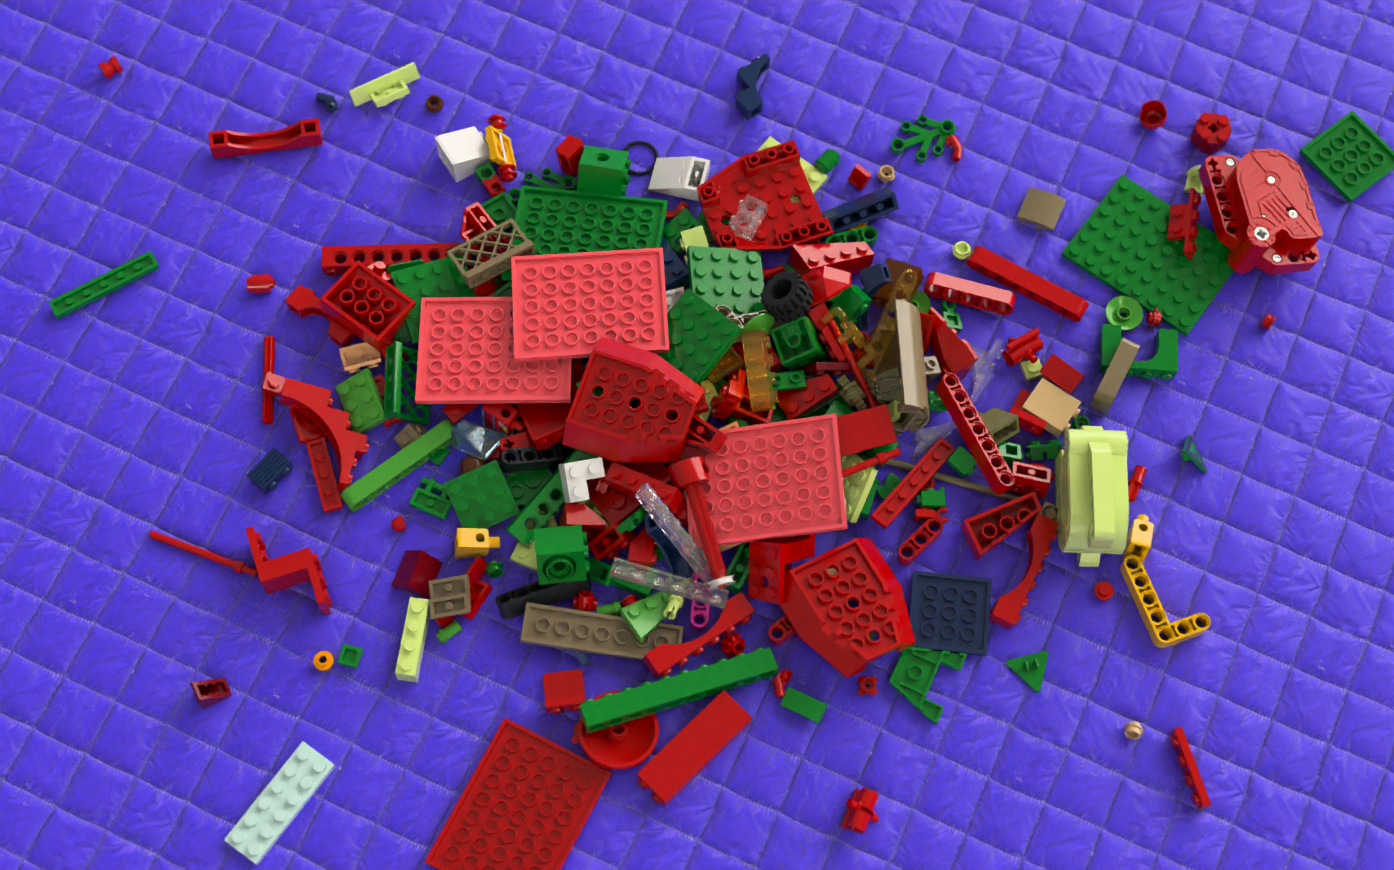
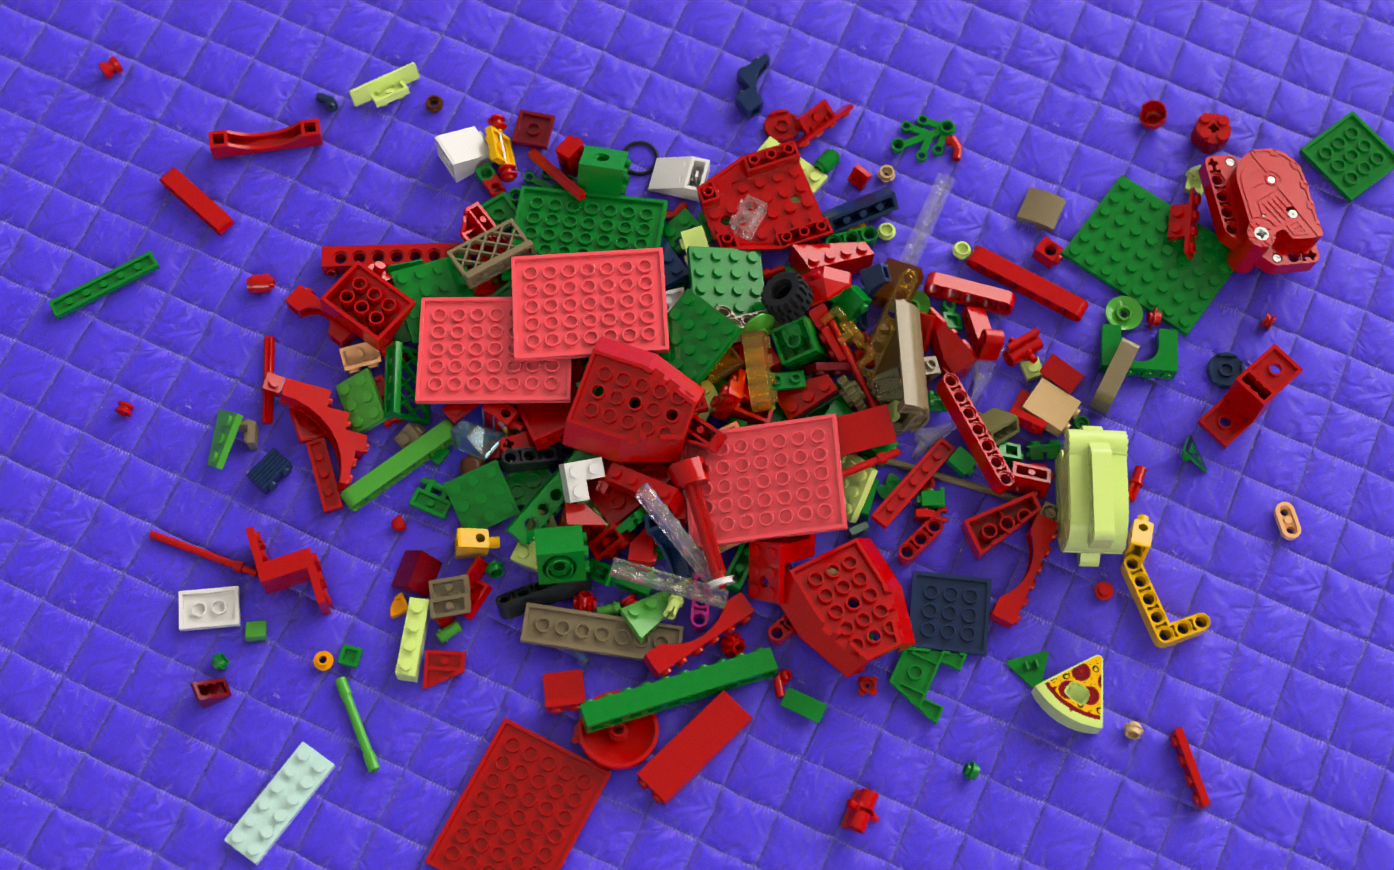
(124, 409): none -> red bush
(197, 201): none -> red beam
(209, 608): none -> white plate
(220, 661): none -> green plate
(223, 438): none -> bright green wing
(251, 433): none -> dark tan bracket
(256, 631): none -> bright green slope
(346, 695): none -> bright green piece
(399, 606): none -> light orange tile
(442, 666): none -> red wing
(533, 129): none -> dark red plate
(557, 174): none -> red axle
(781, 126): none -> red tile
(818, 119): none -> red bracket
(858, 530): none -> sand green tile
(886, 231): none -> yellowish green plate
(927, 219): none -> clear plate
(971, 770): none -> green plate
(982, 338): none -> red beam
(1048, 245): none -> red brick
(1075, 696): none -> piece
(1224, 369): none -> dark blue tile
(1249, 396): none -> red bracket
(1286, 522): none -> light nougat plate

